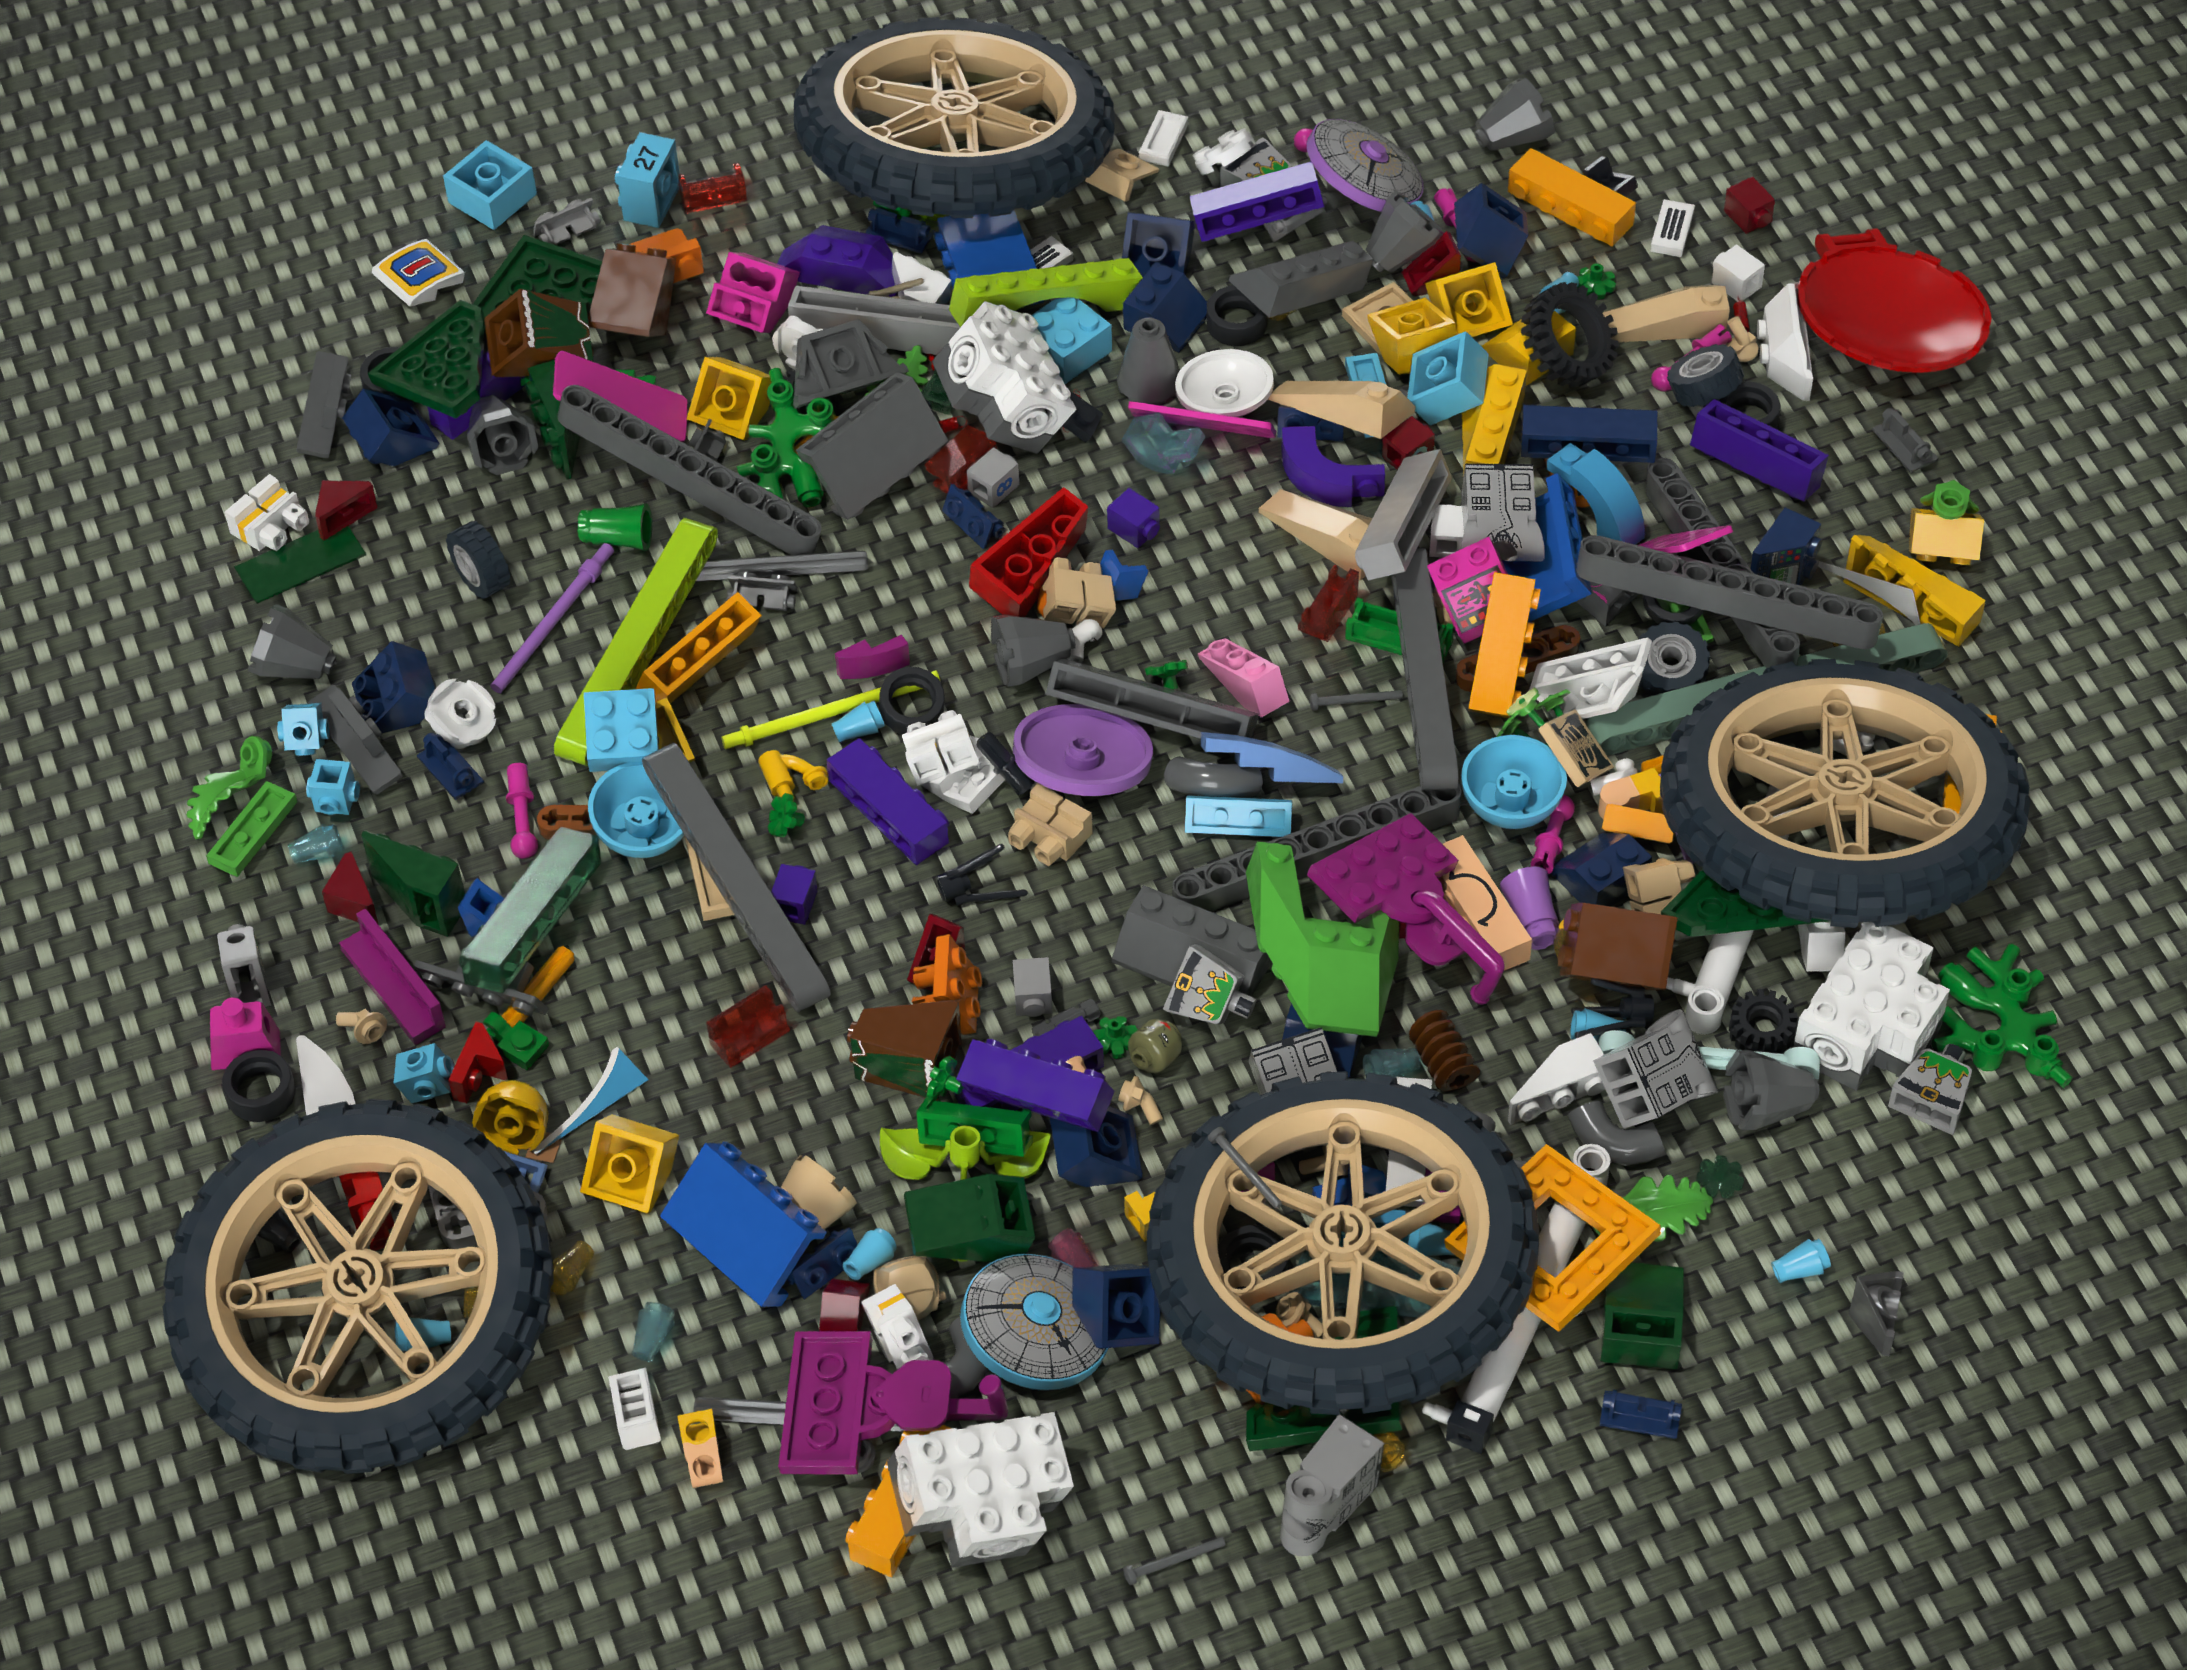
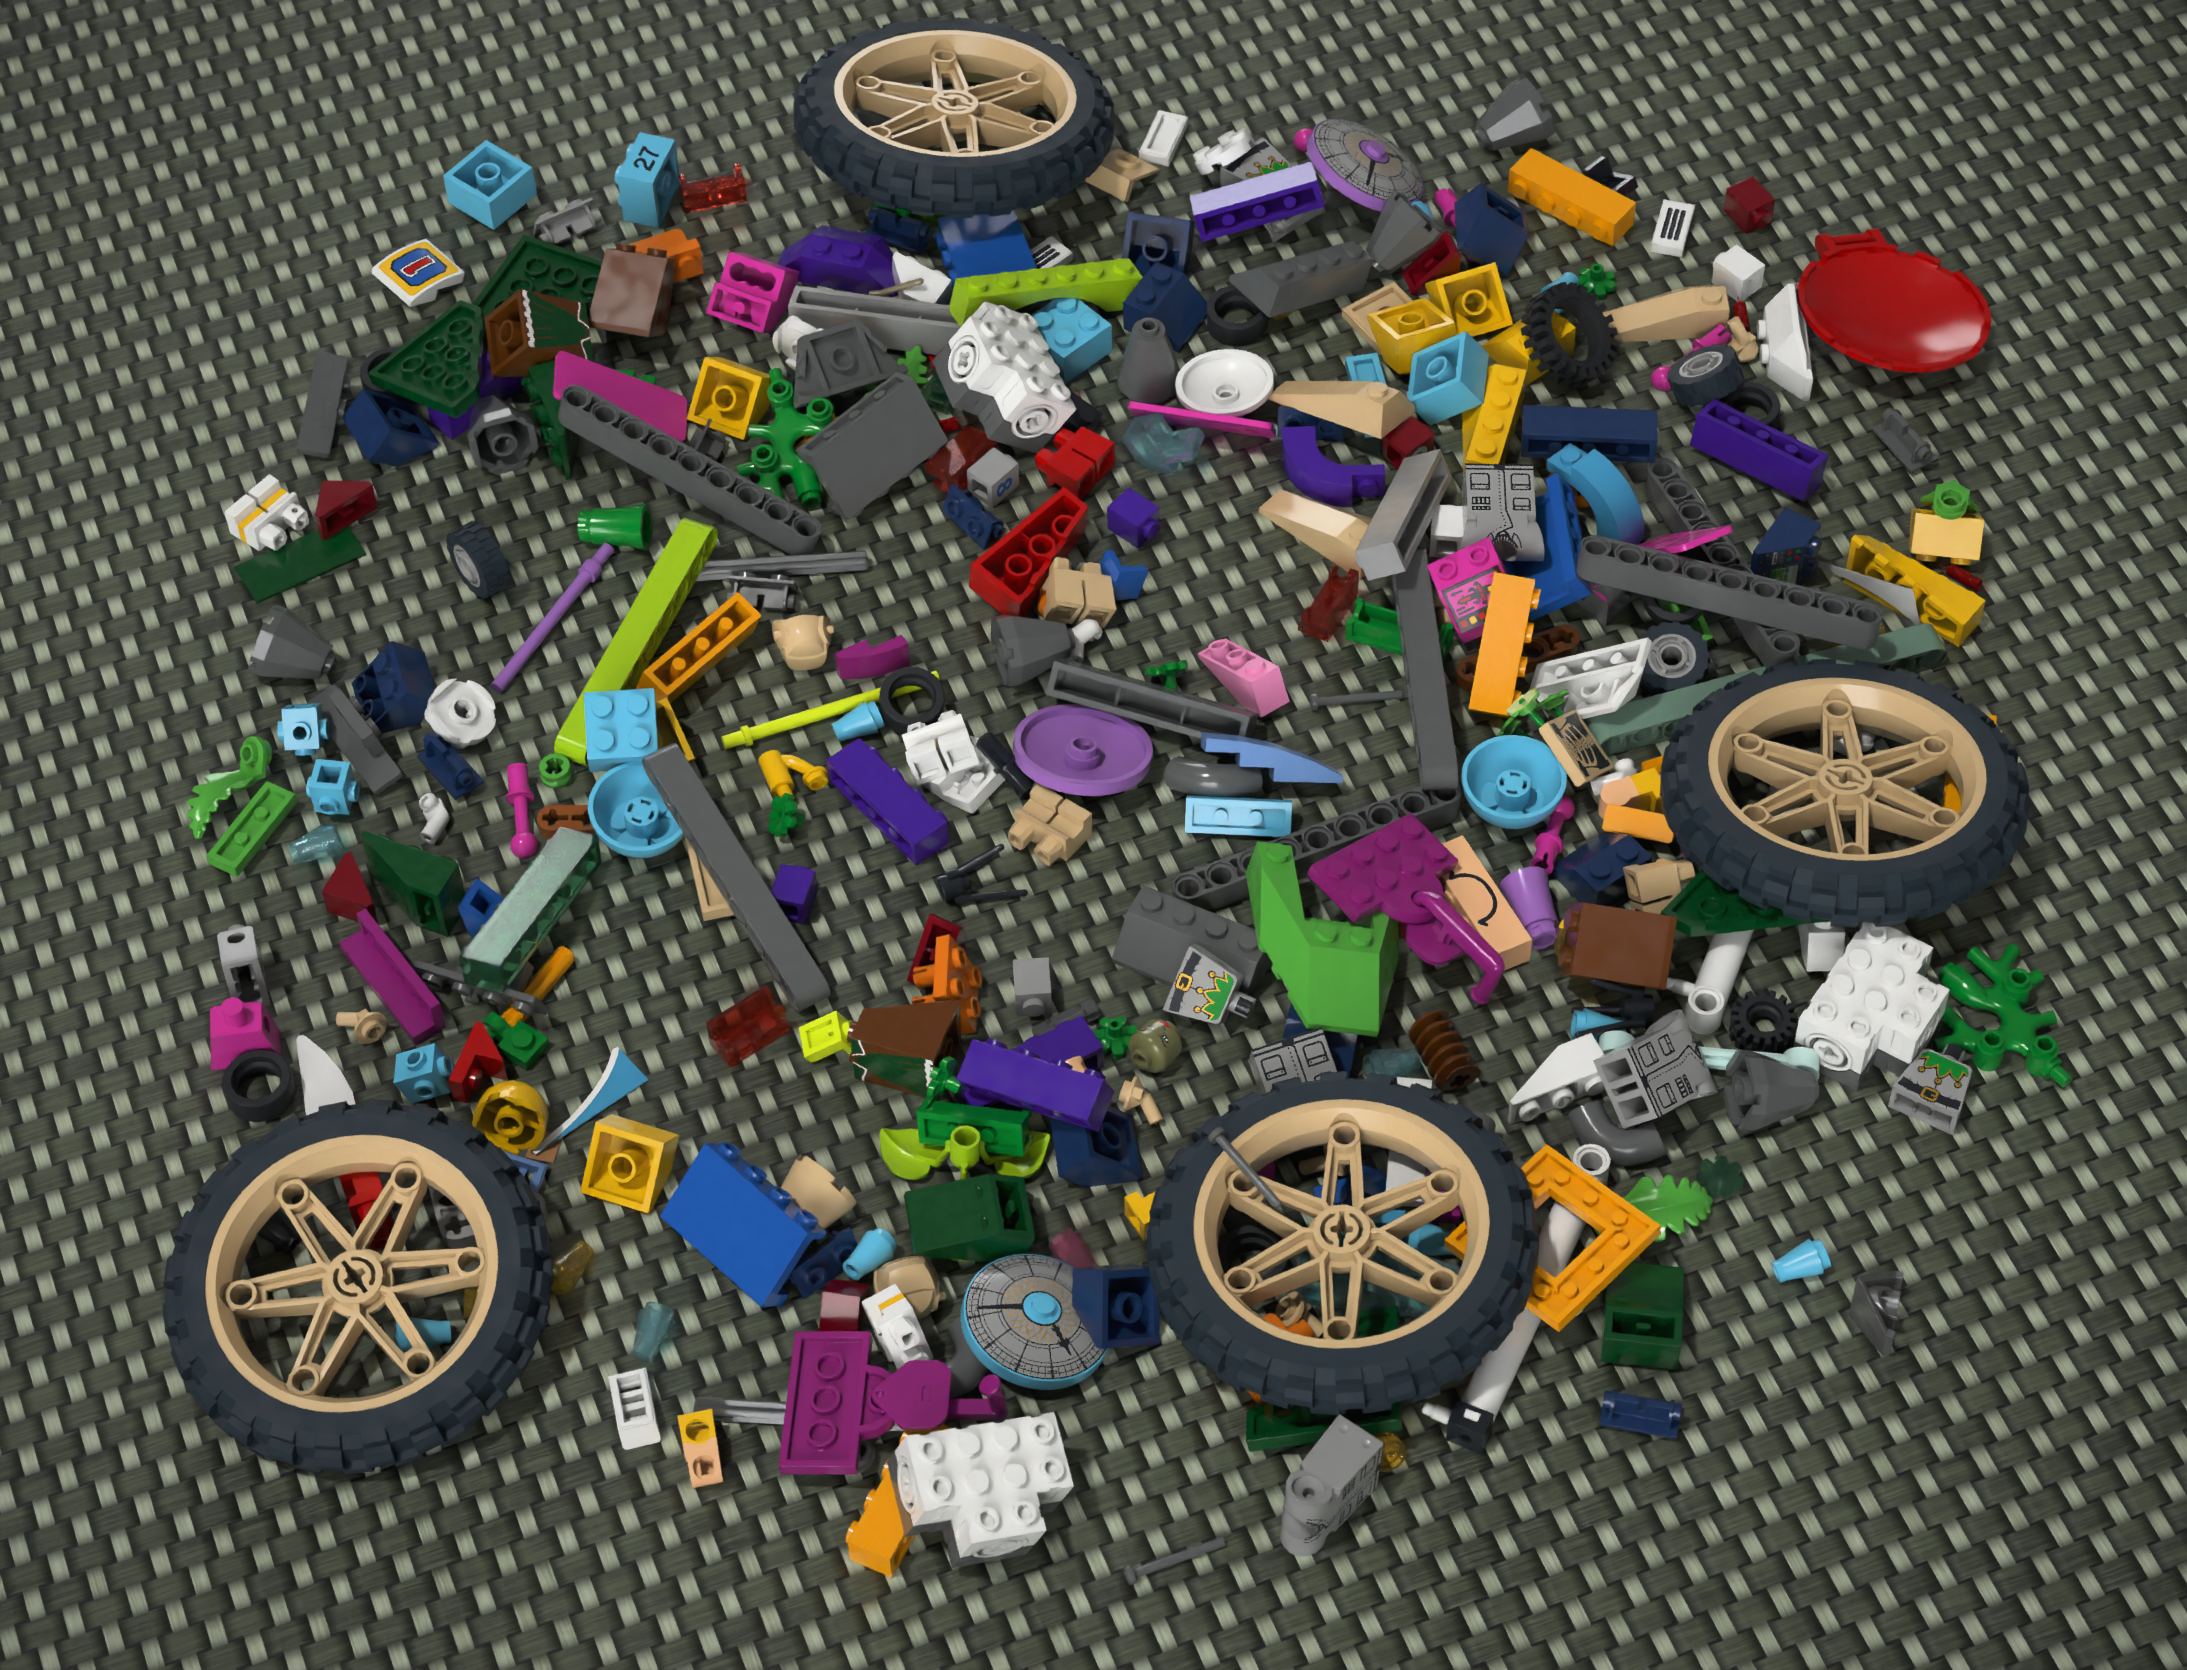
(436, 817): none -> white arm
(555, 780): none -> bright green bush
(803, 640): none -> tan helmet
(825, 1036): none -> neon yellow bracket
(1079, 462): none -> red hips
(1964, 577): none -> red piece

